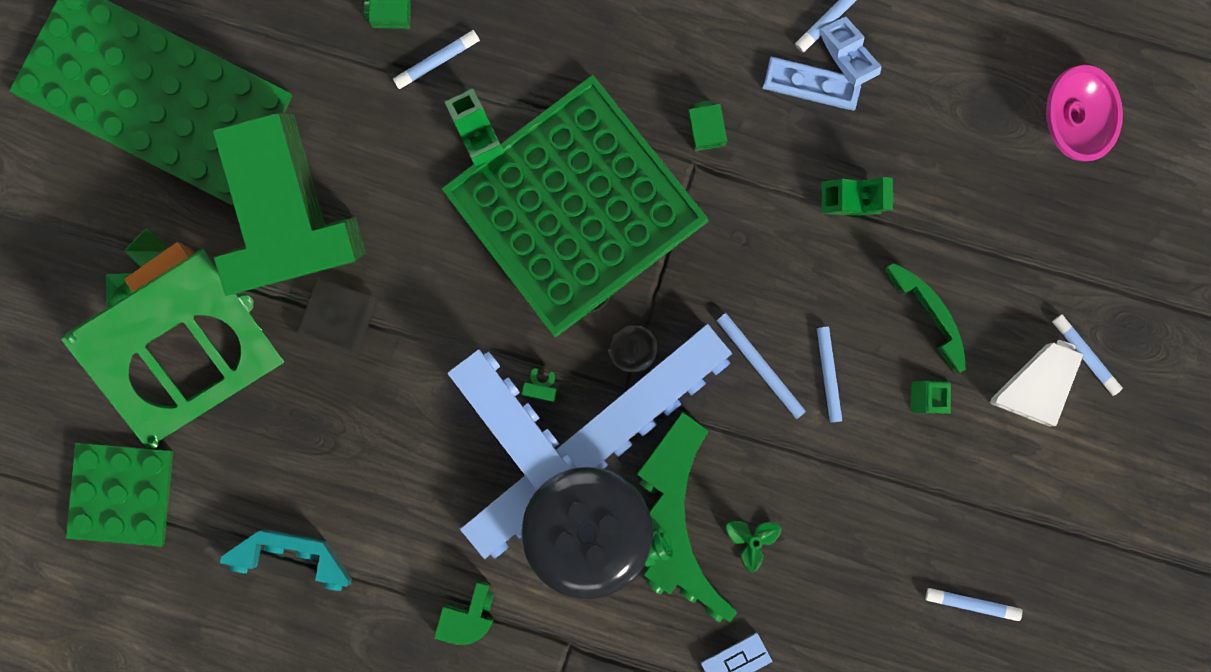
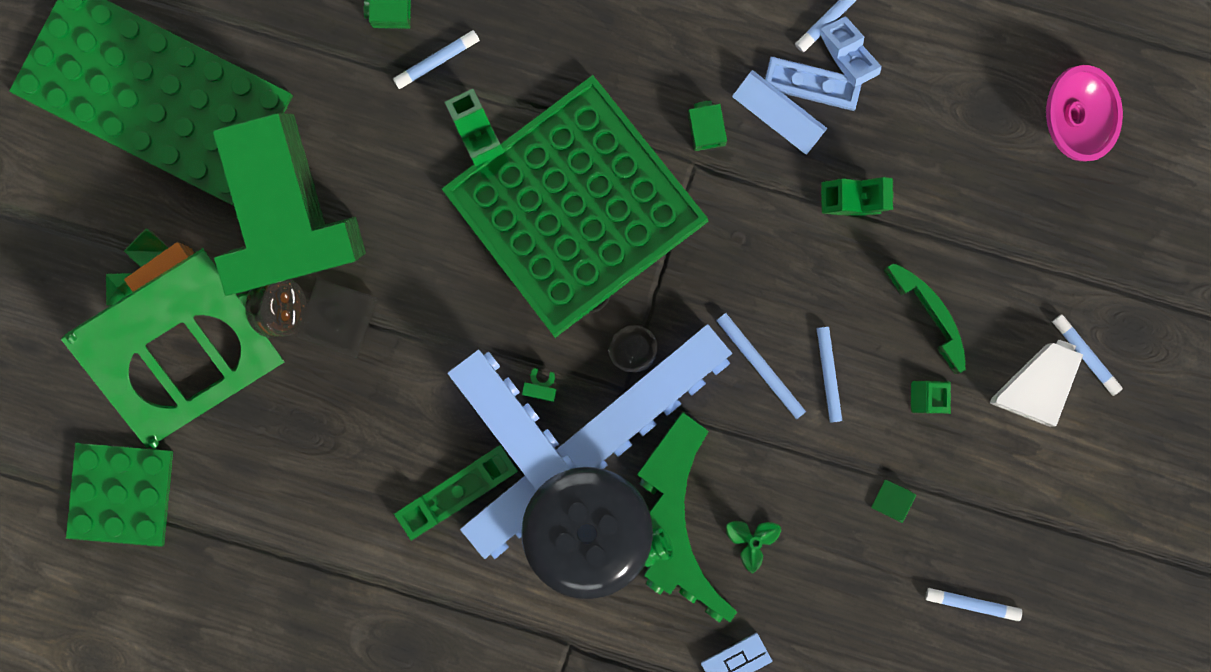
(277, 309): none -> clear smoke head
(329, 568): teal slope -> none
(456, 492): none -> green slope
(465, 626): green brick -> none
(779, 112): none -> light blue tile
(893, 501): none -> green slope

